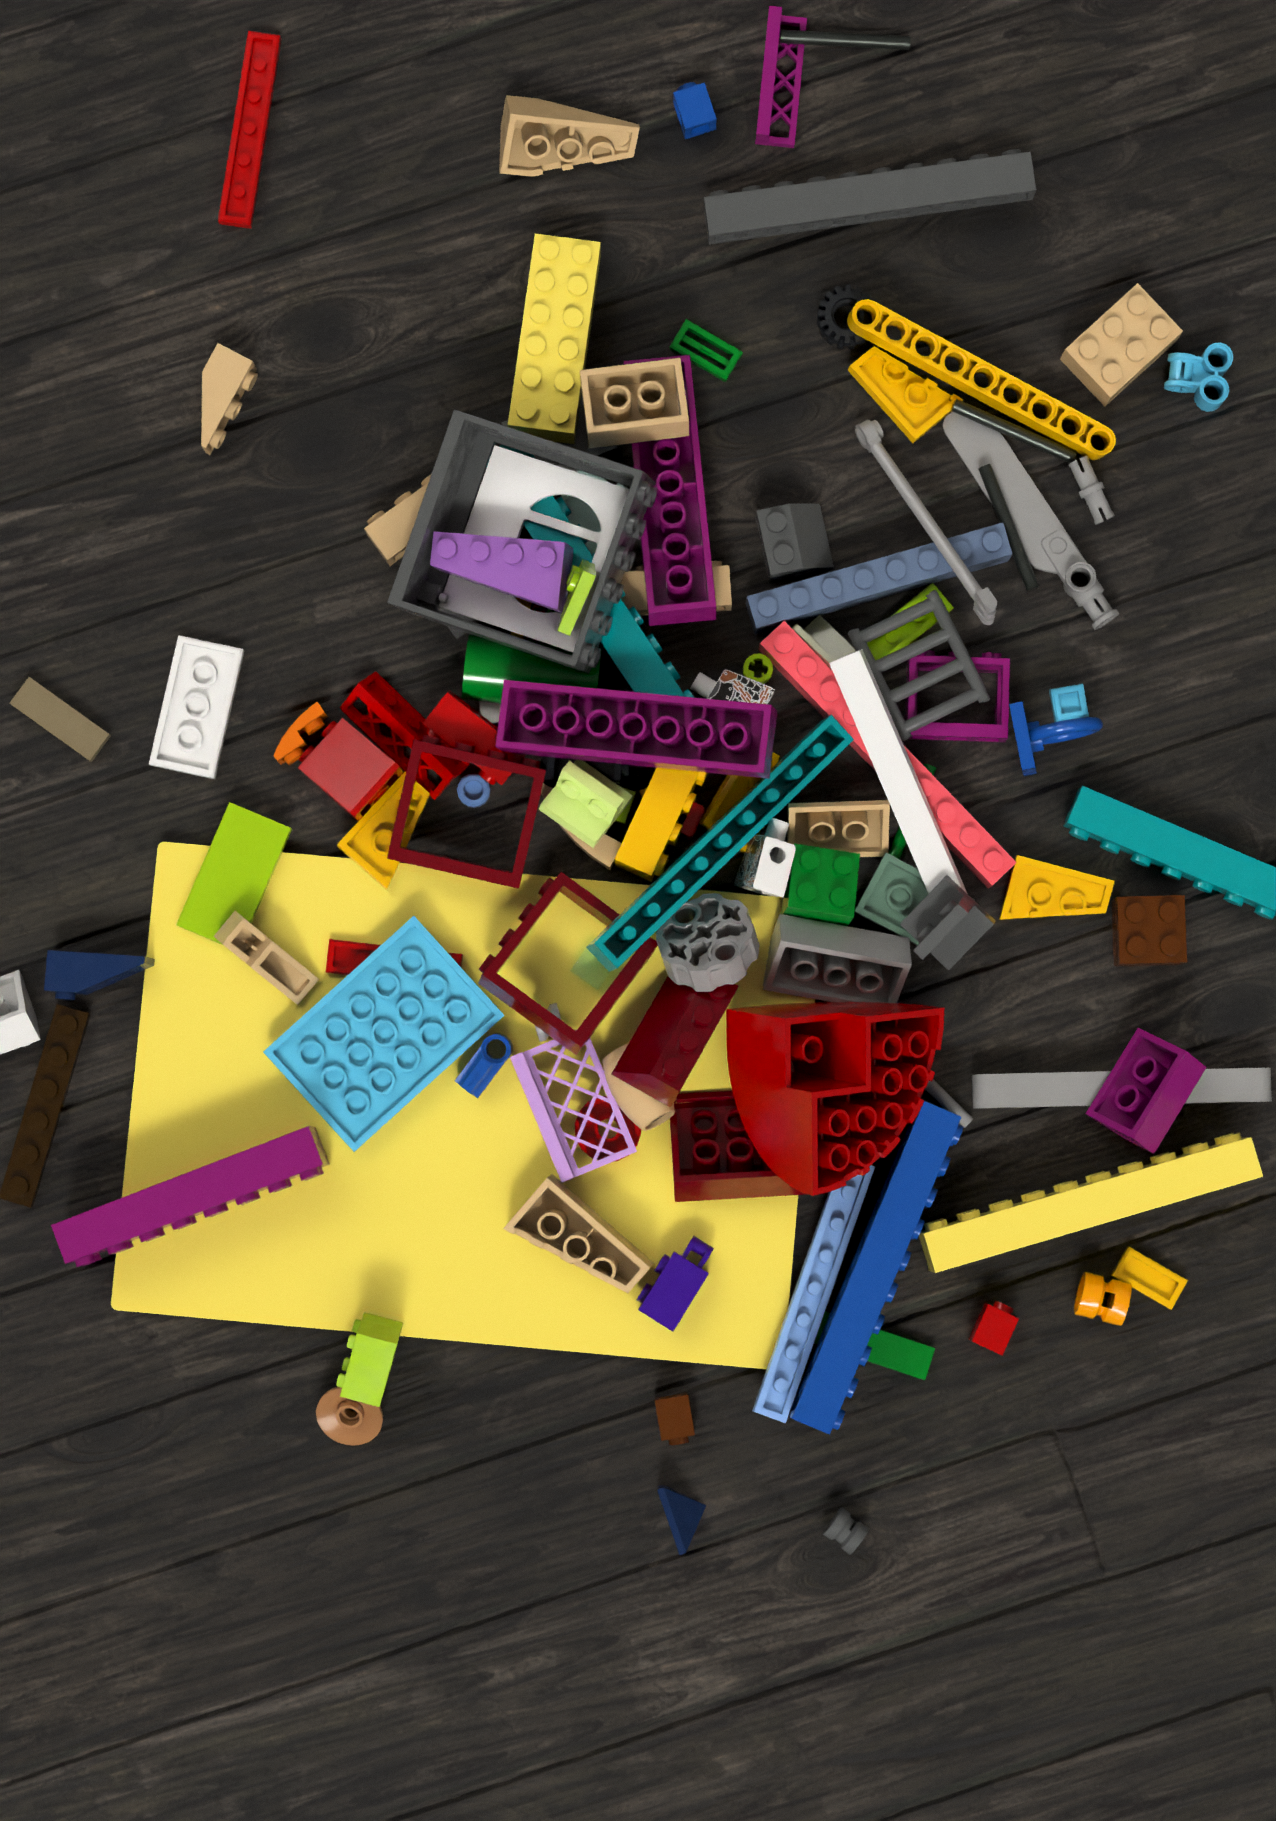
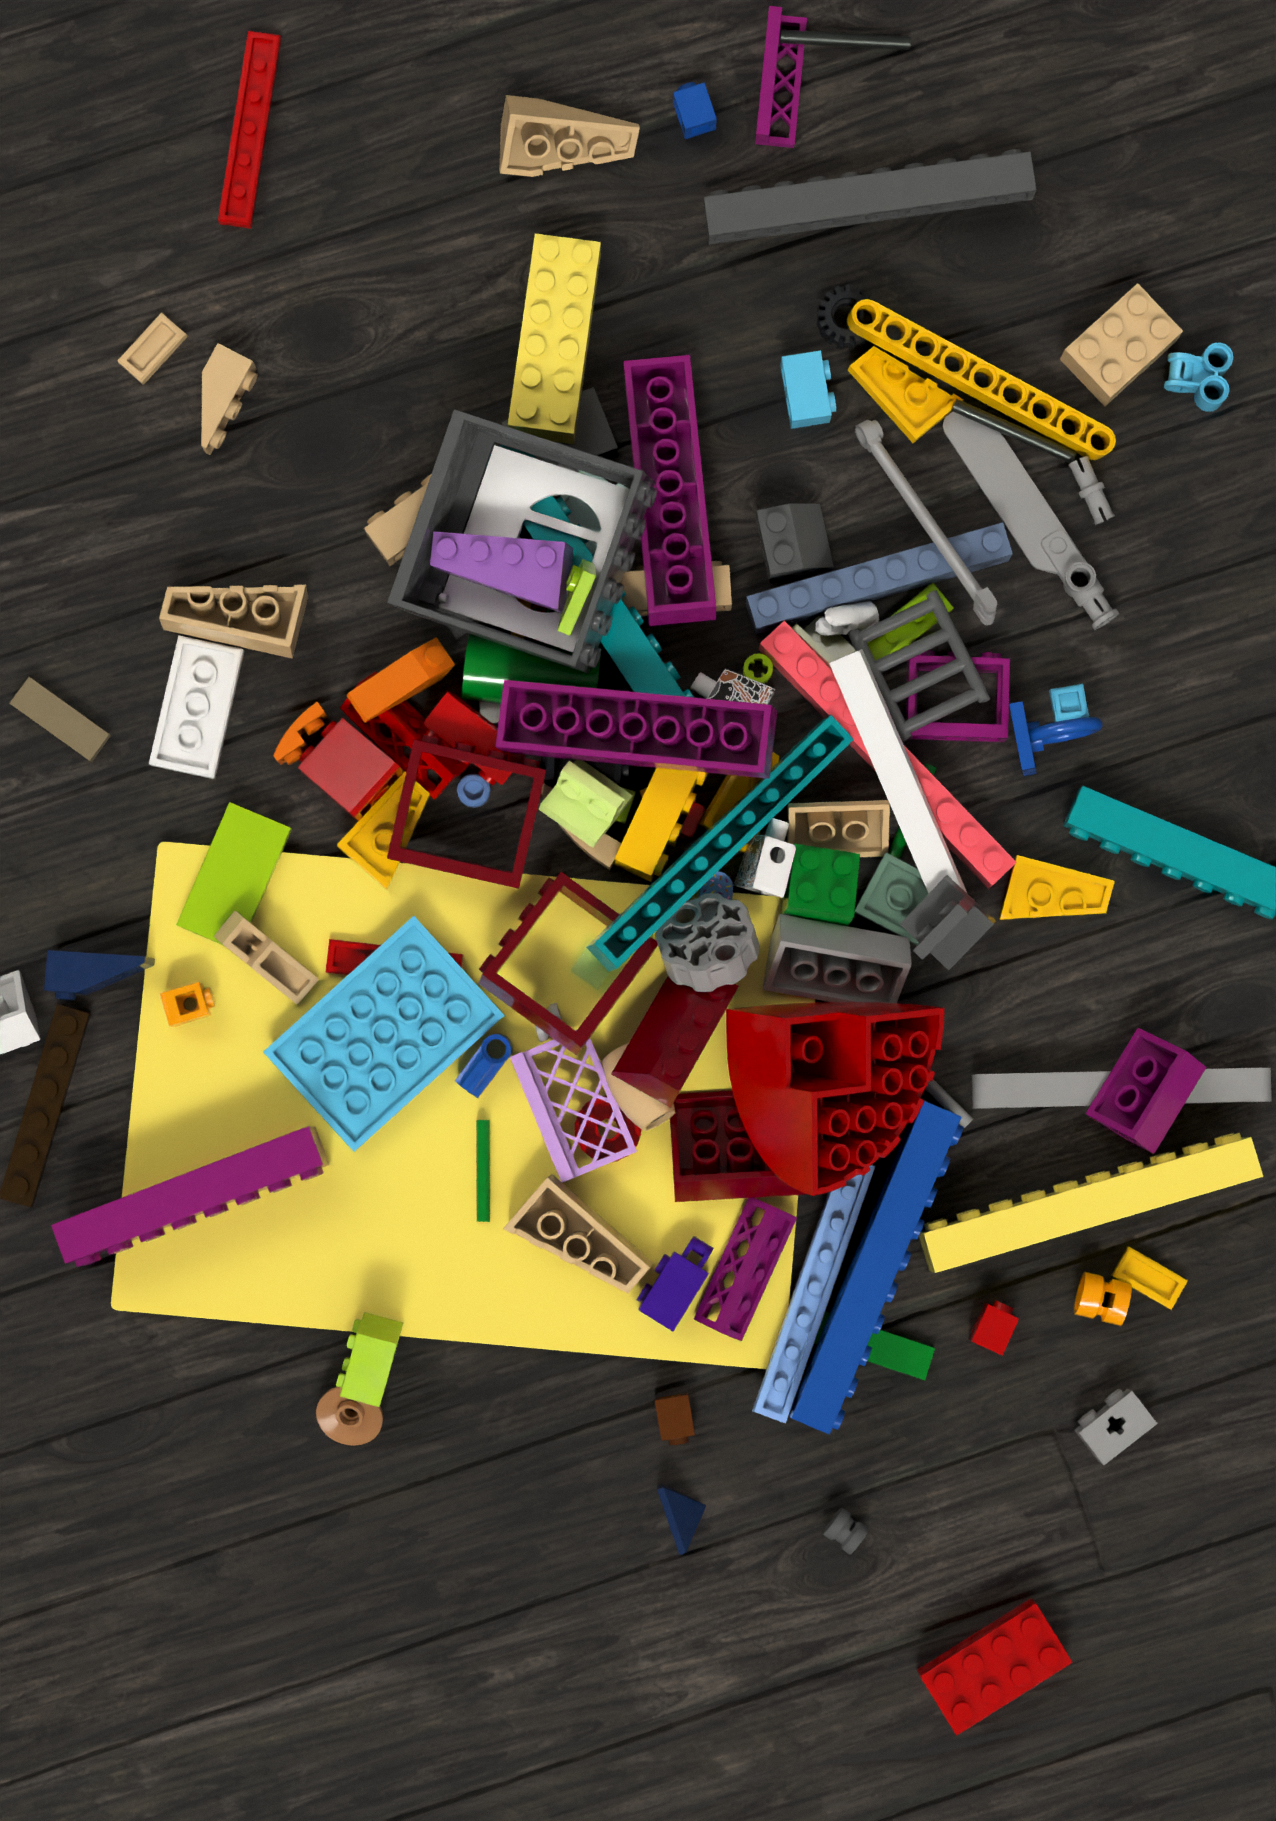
(152, 348): none -> tan tile
(175, 1001): none -> light orange brick
(249, 618): none -> tan wedge
(401, 680): none -> orange slope
(483, 1170): none -> green bar
(634, 403): tan brick -> none
(699, 361): green tile -> none
(720, 884): none -> medium blue tile
(750, 1271): none -> magenta fence
(806, 389): none -> medium azure brick
(847, 617): none -> white hinge
(994, 1666): none -> red brick
(1003, 515): pearl dark grey bar -> none
(1133, 1424): none -> light grey brick
(1149, 930): reddish brown brick -> none

